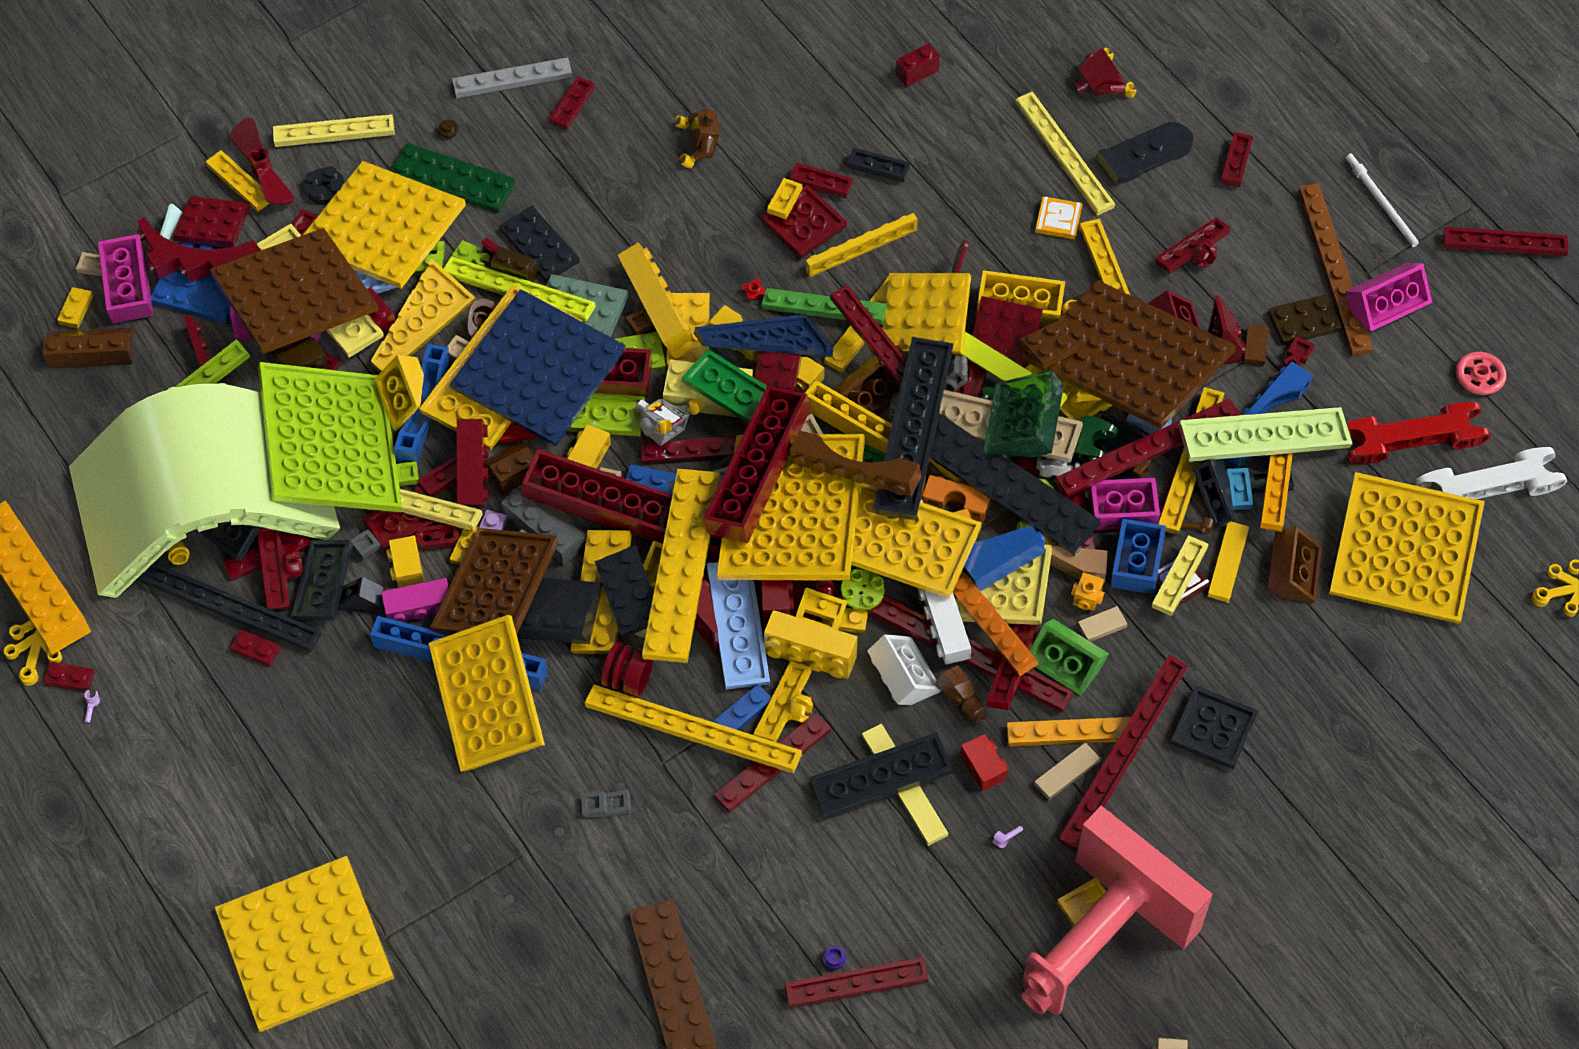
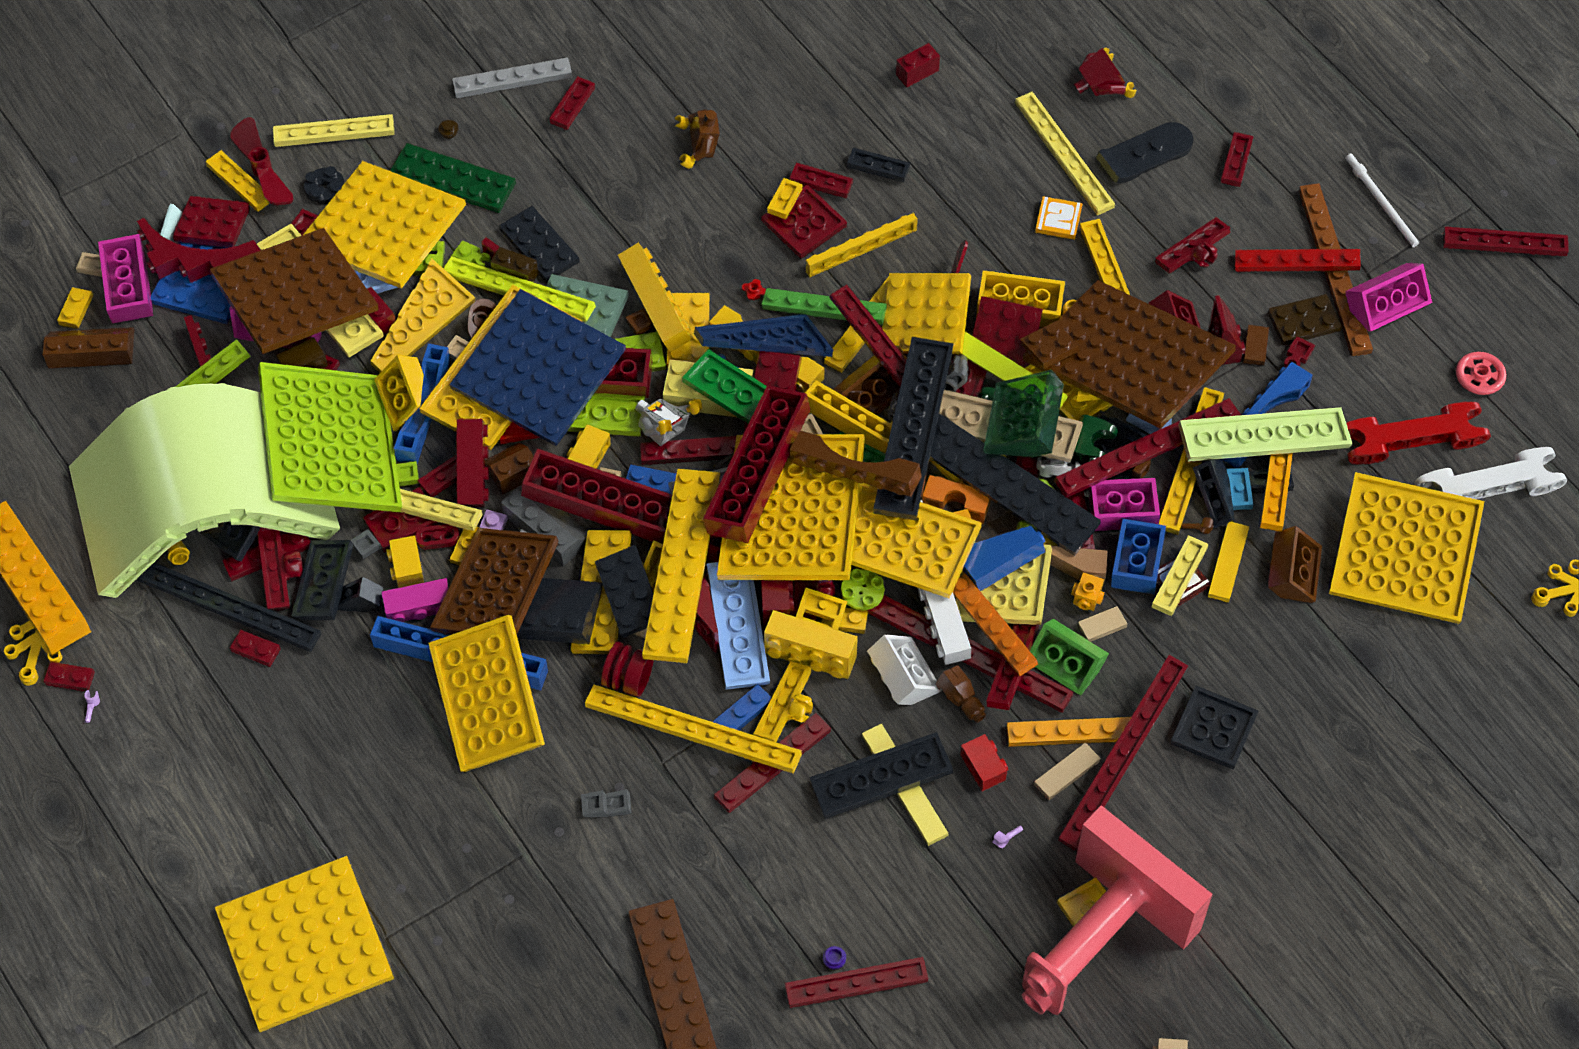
(1298, 260): none -> red plate

